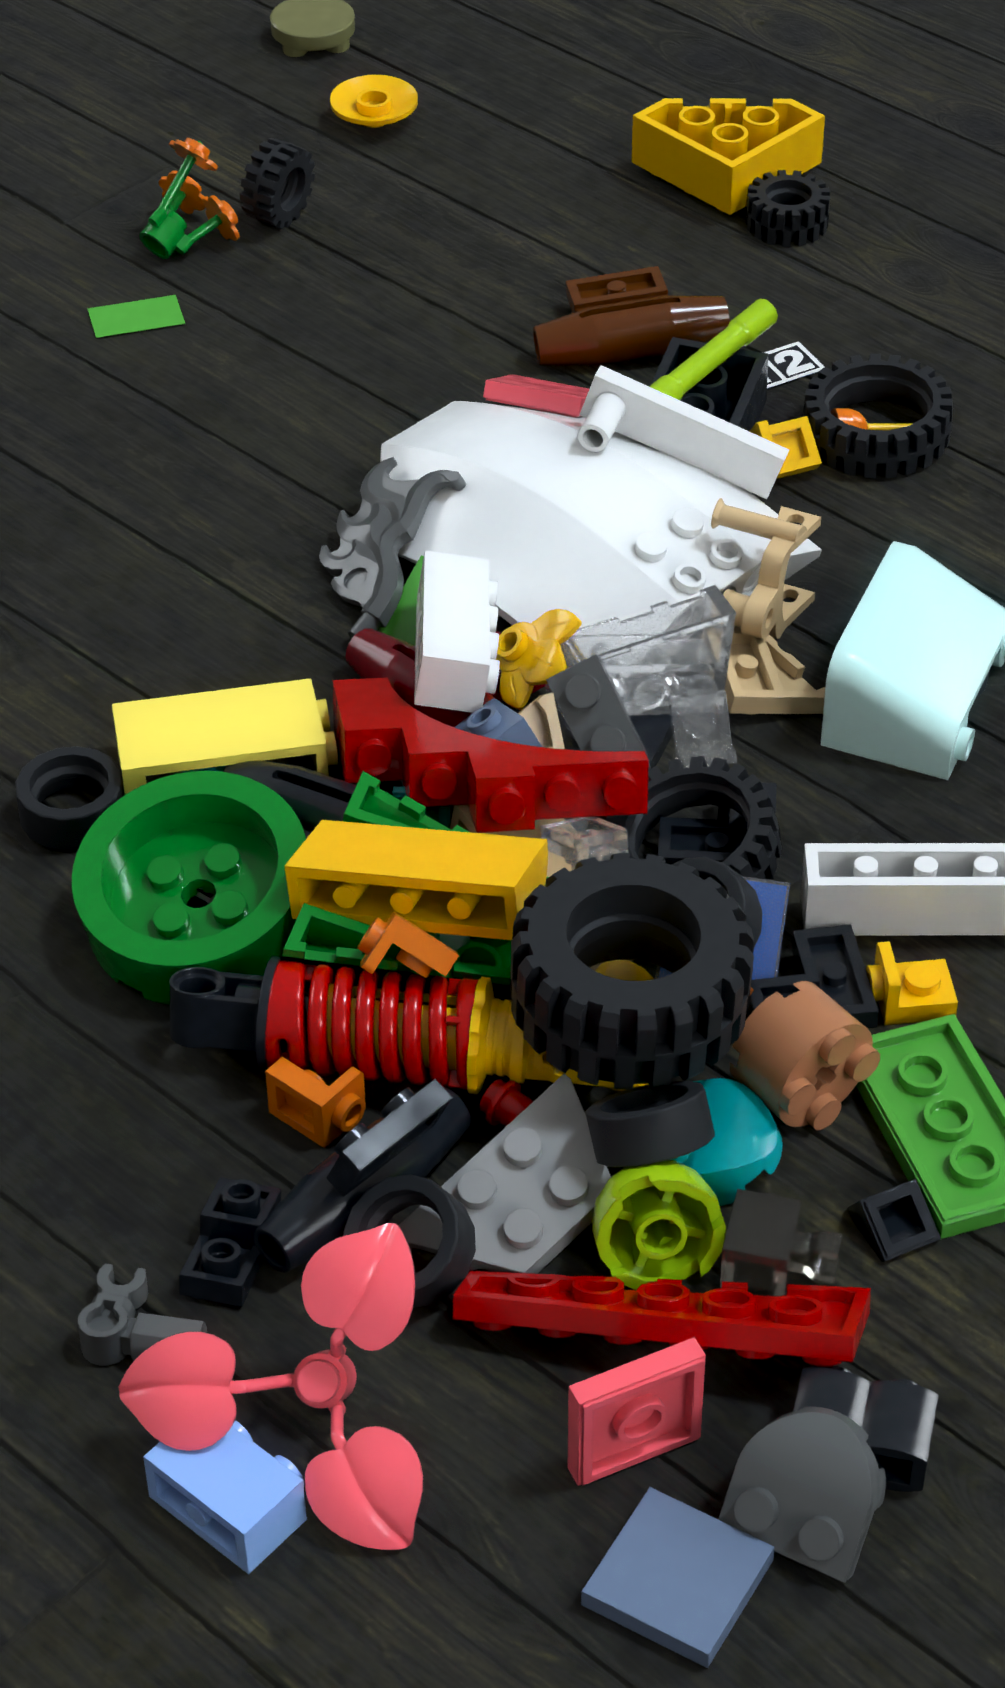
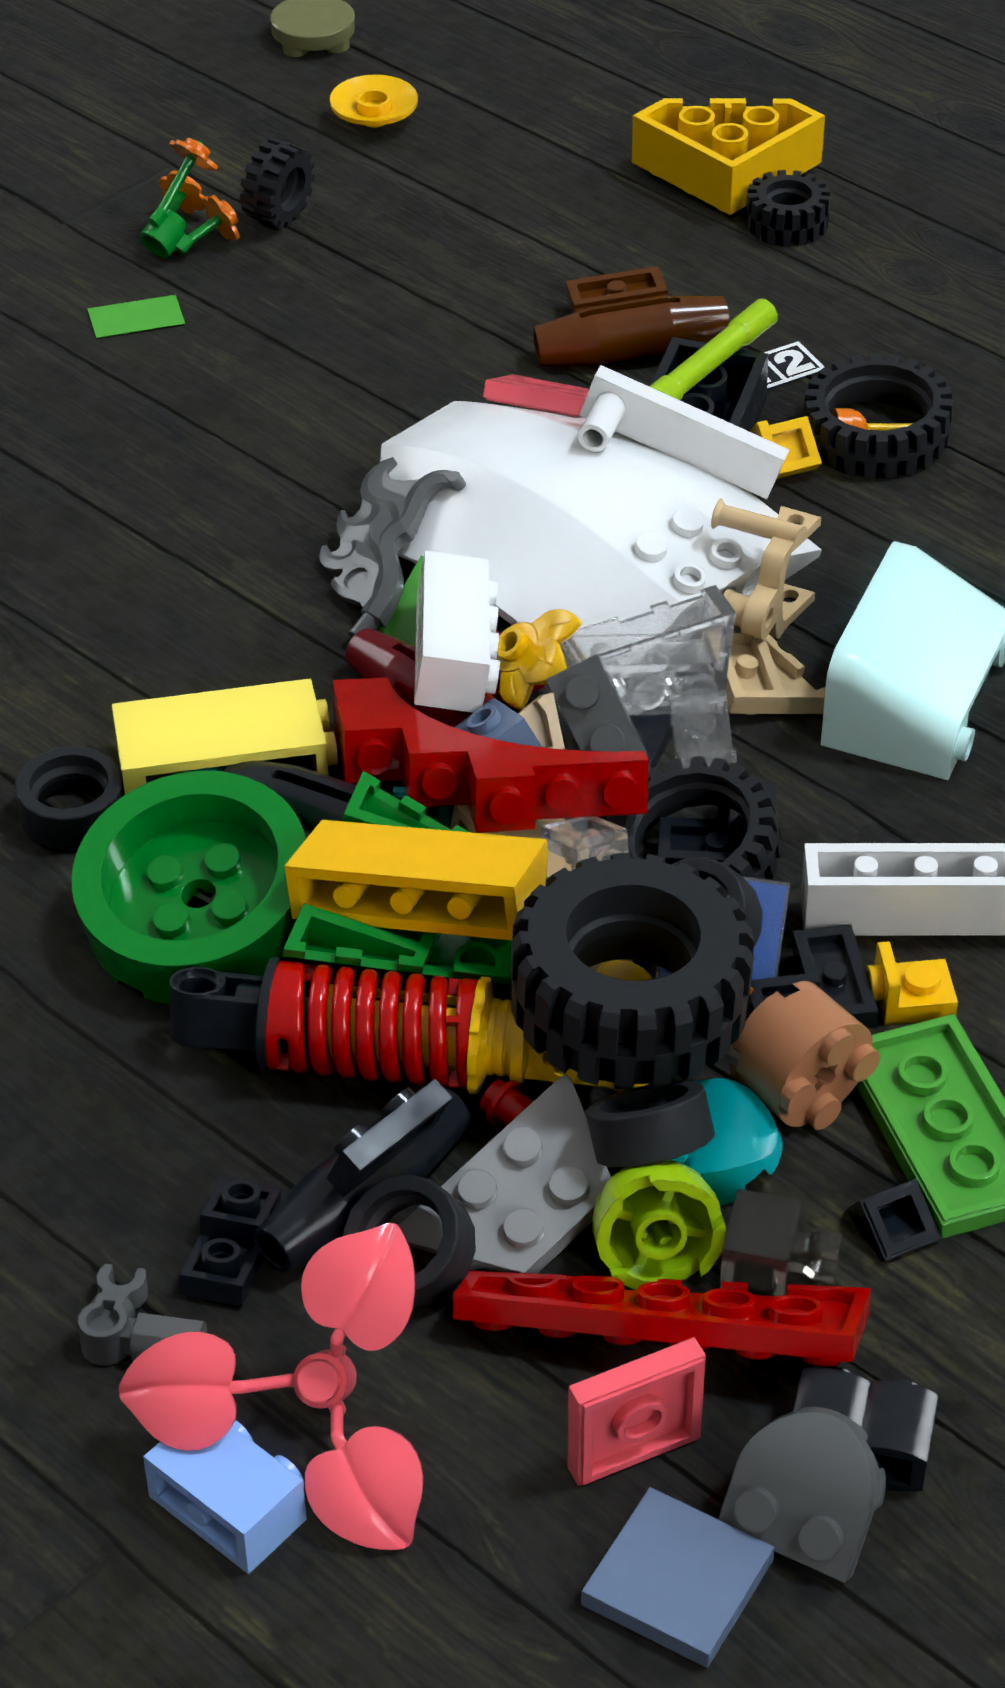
(312, 1106): orange bracket -> none
(418, 948): orange bracket -> none

